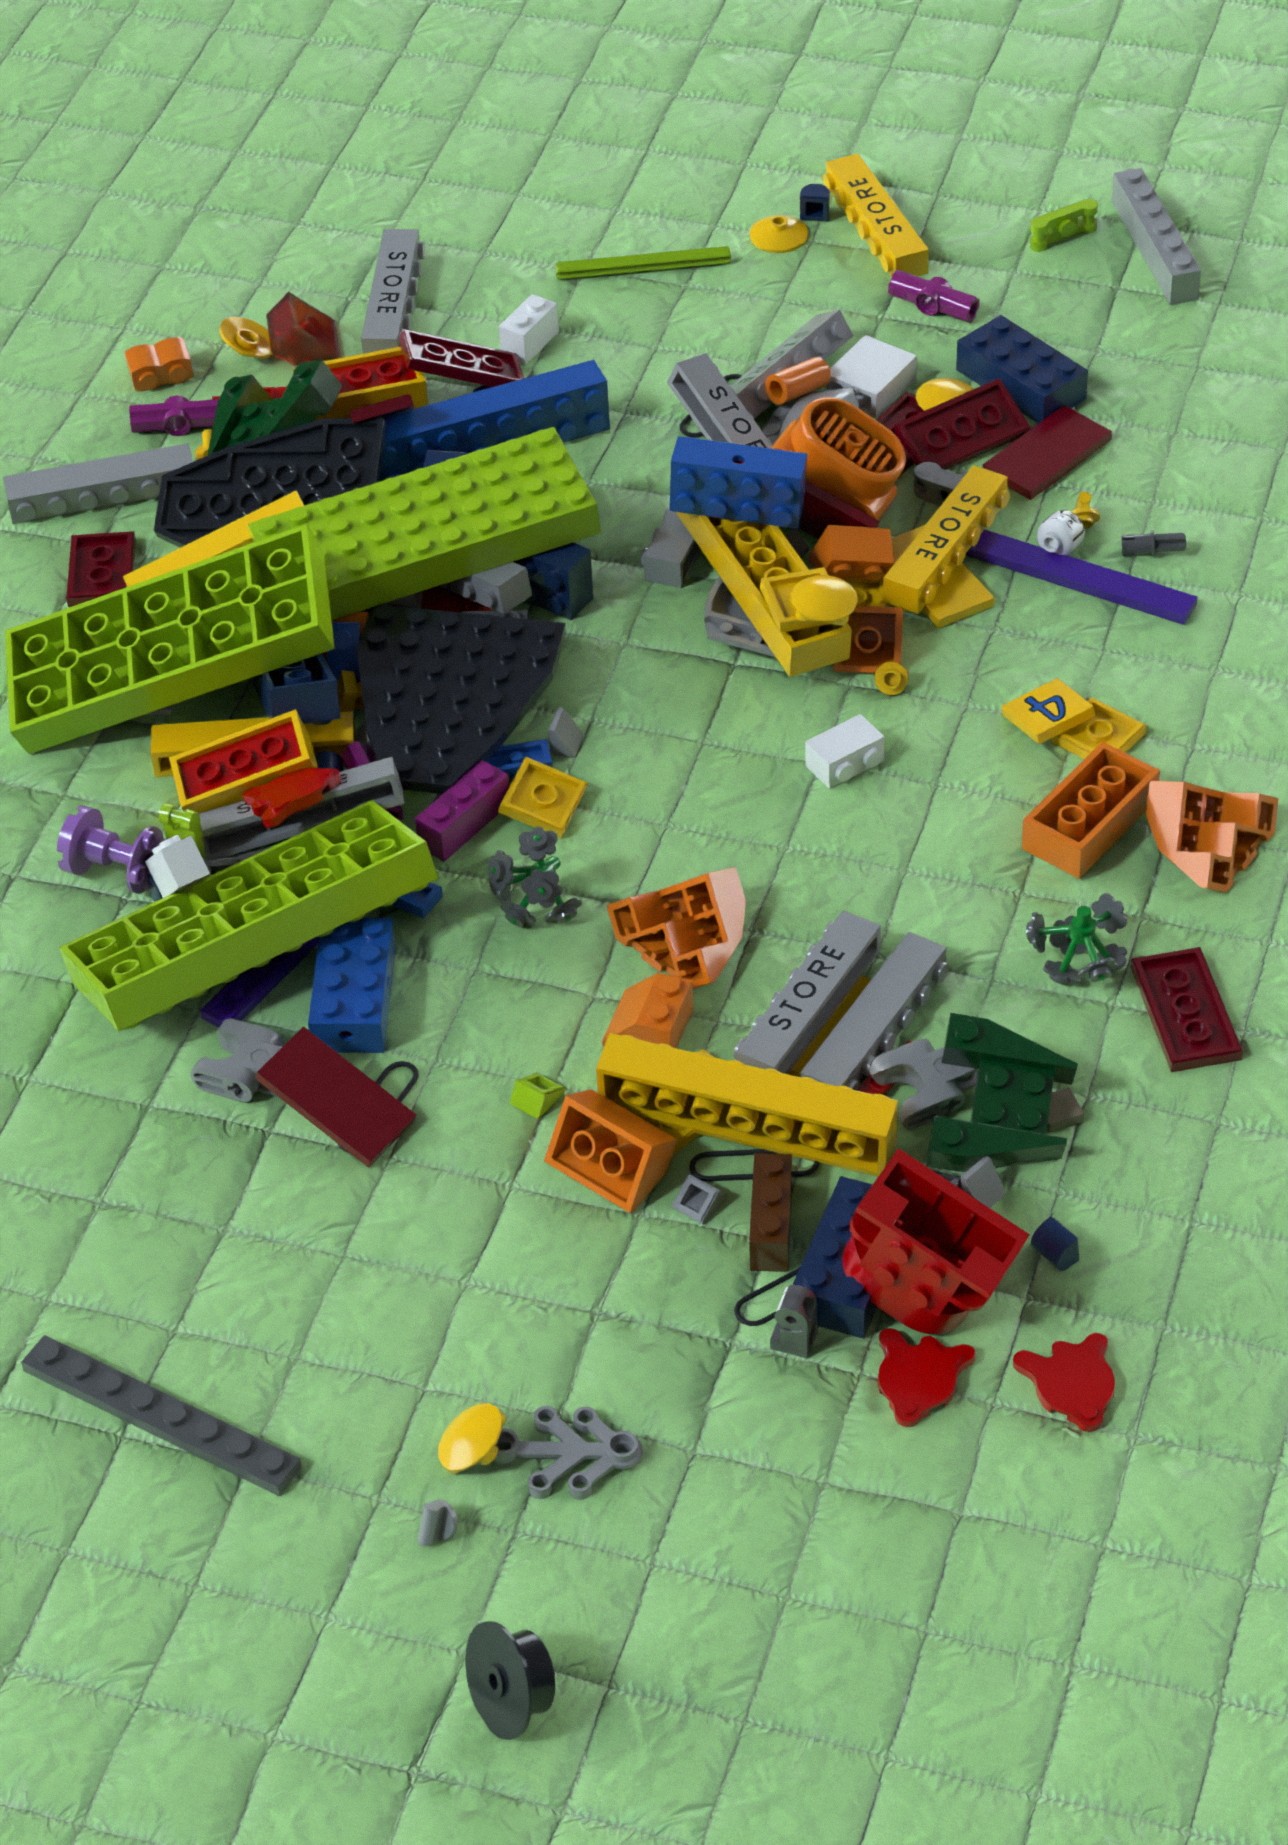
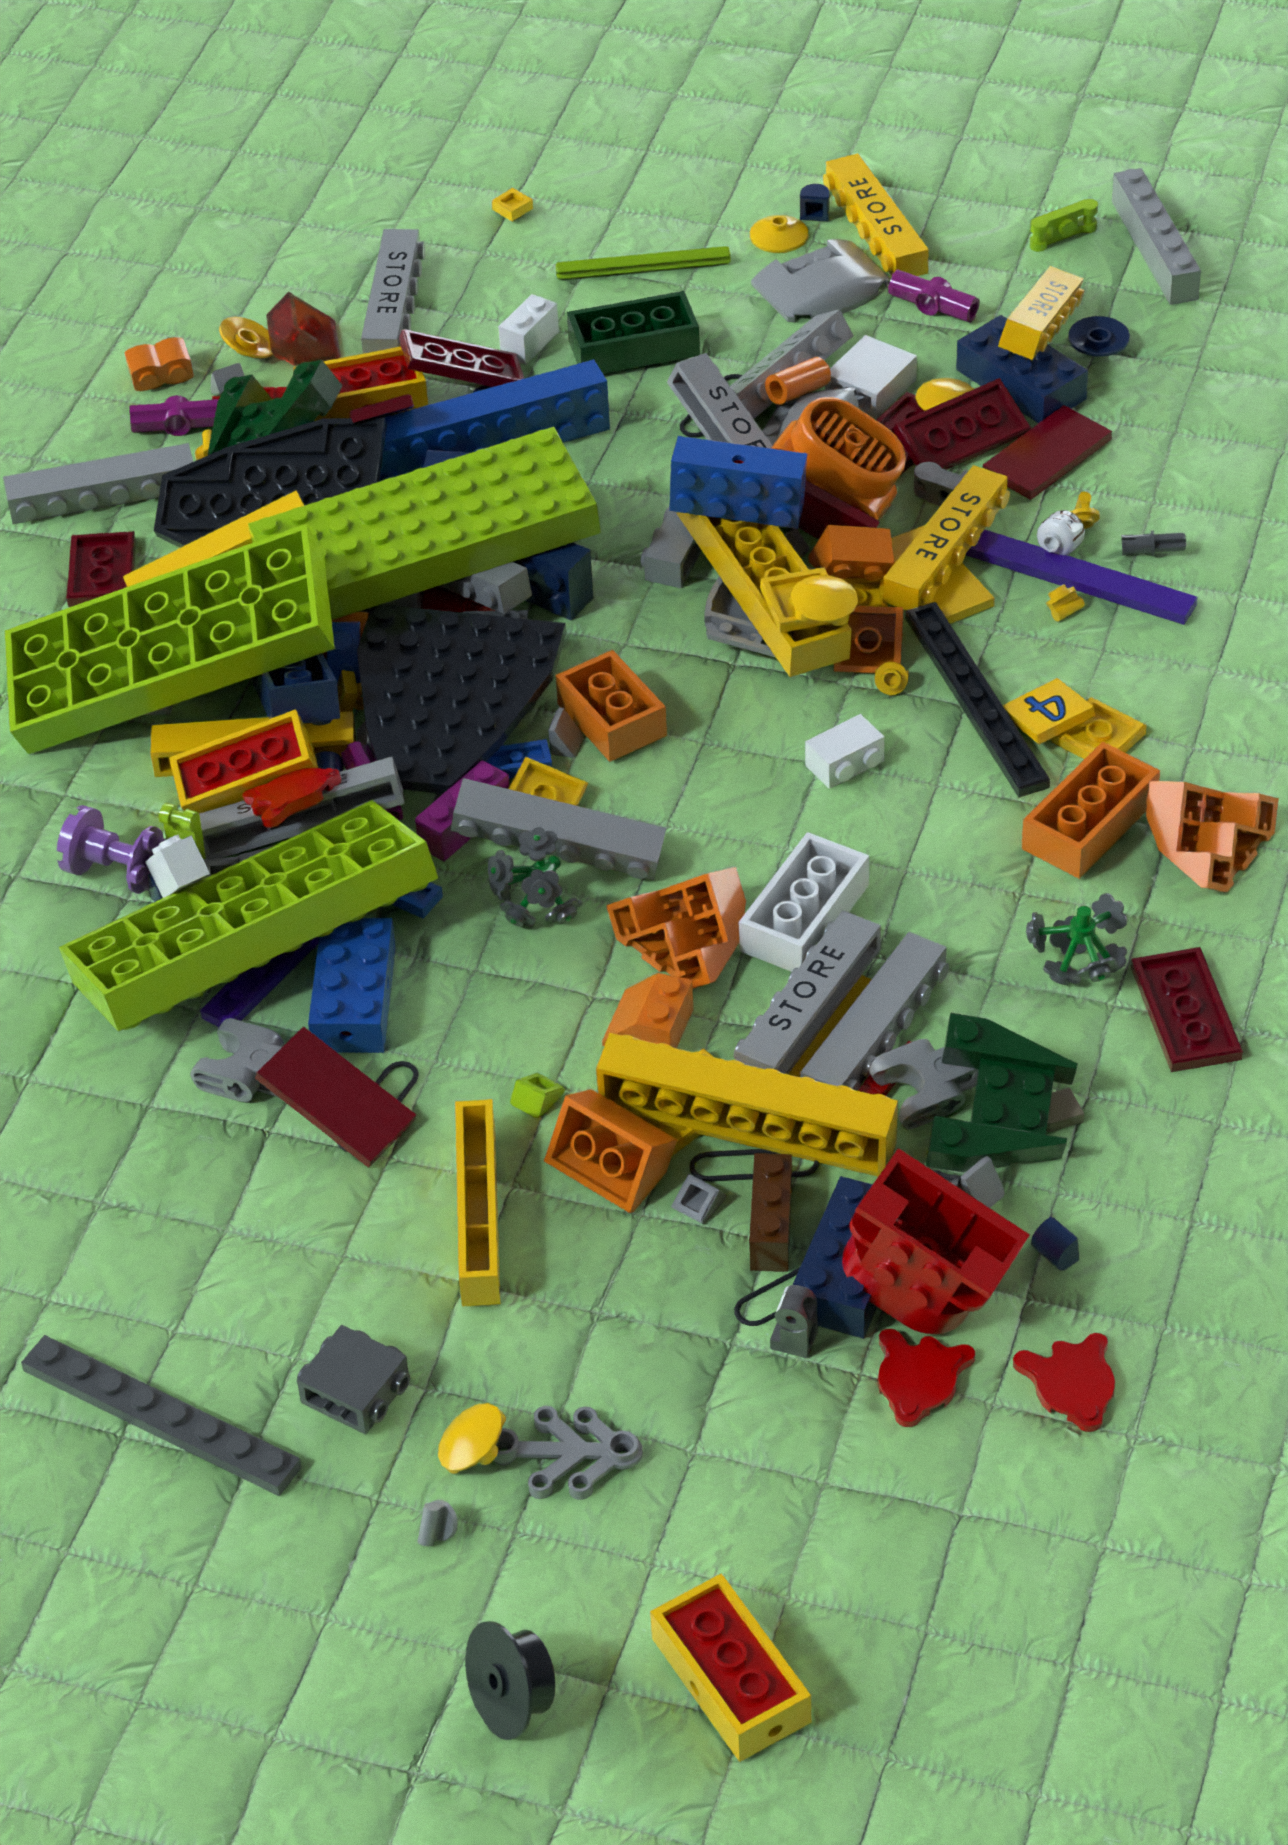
(221, 376): none -> light grey slope
(353, 1379): none -> dark grey brick
(477, 1203): none -> yellow brick
(512, 204): none -> yellow plate
(582, 833): none -> light grey brick
(611, 705): none -> orange brick
(635, 332): none -> dark green brick
(731, 1667): none -> brick
(801, 900): none -> white brick
(821, 281): none -> light grey slope
(977, 700): none -> black tile
(1042, 313): none -> yellow brick
(1064, 602): none -> yellow plate
(1099, 336): none -> dark blue dish

